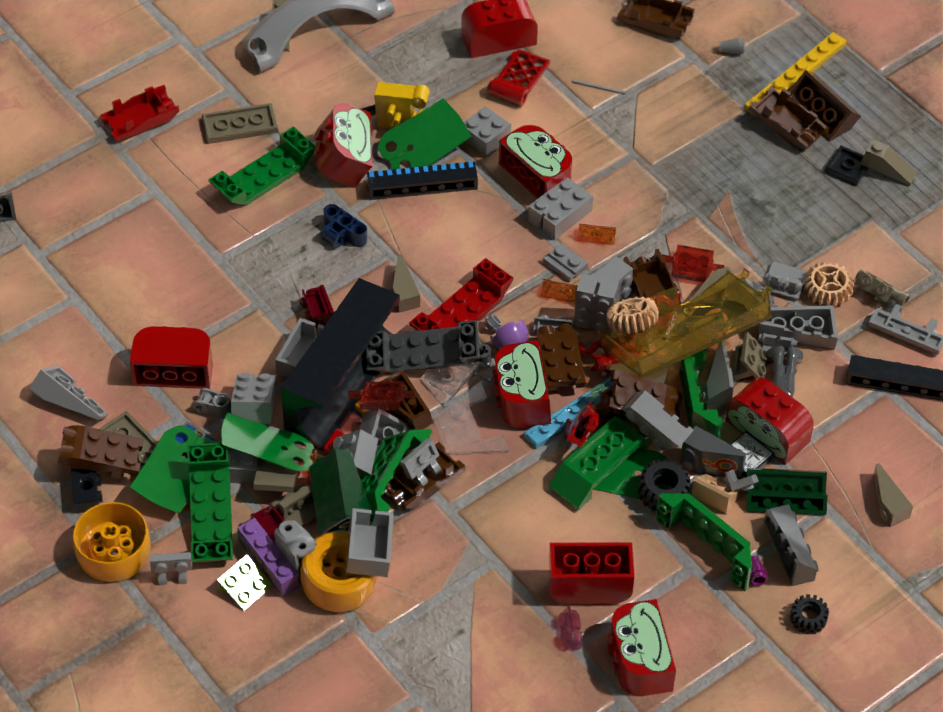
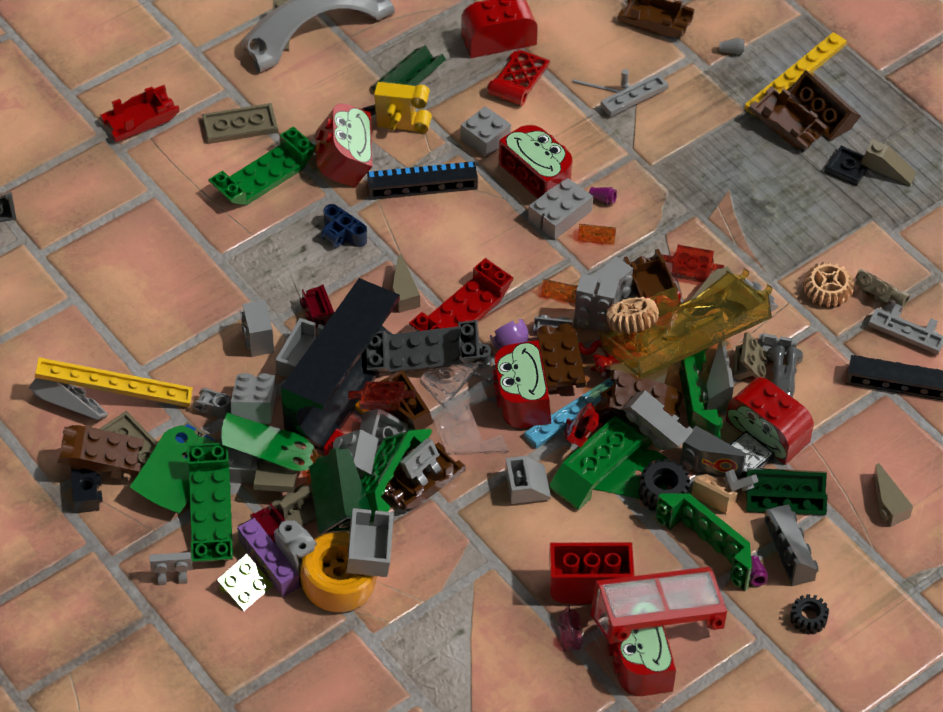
(108, 528): light orange wheel -> none
(113, 382): none -> yellow plate
(171, 358): red brick -> none
(257, 328): none -> light grey brick
(412, 68): none -> dark green slope
(430, 133): green piece -> none
(493, 322): light grey plate -> none
(526, 480): none -> light grey slope
(565, 262): light grey plate -> none
(604, 194): none -> magenta cone
(633, 94): none -> light grey plate
(657, 601): none -> windscreen
(785, 280): light grey hinge -> none
(804, 323): light grey wedge -> none

